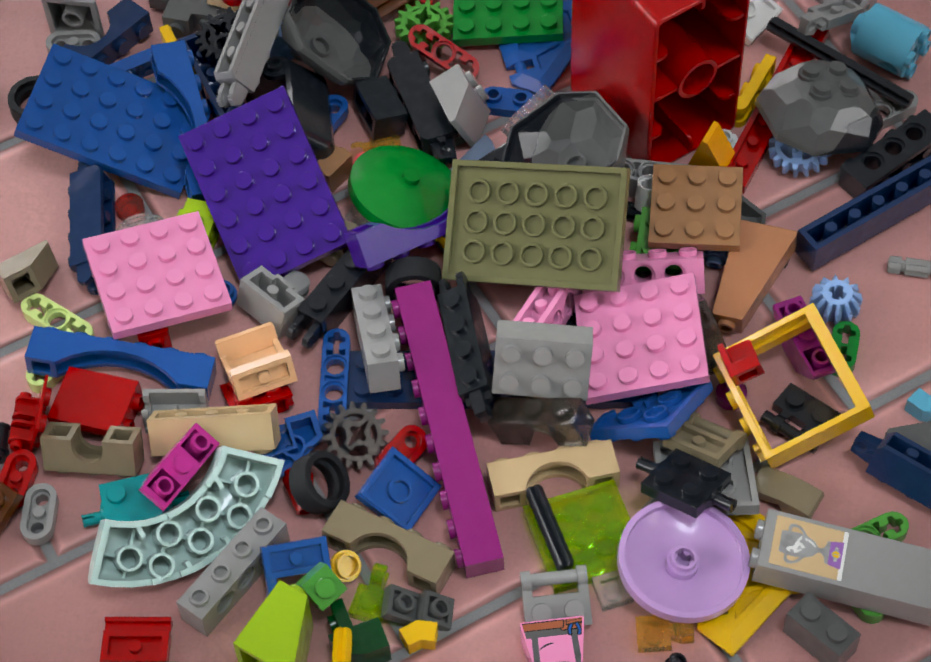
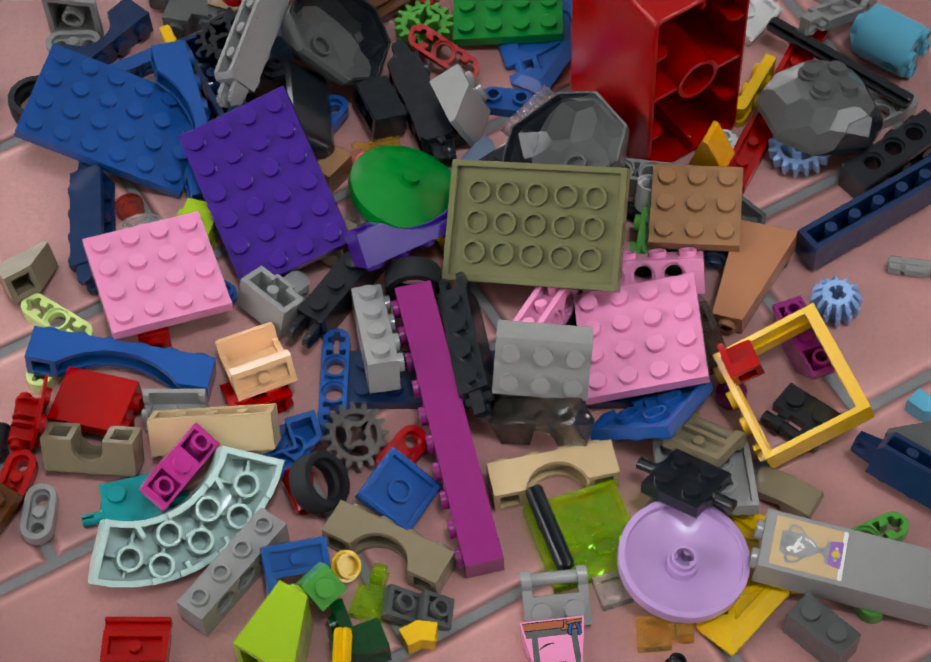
(849, 350): green beam -> none

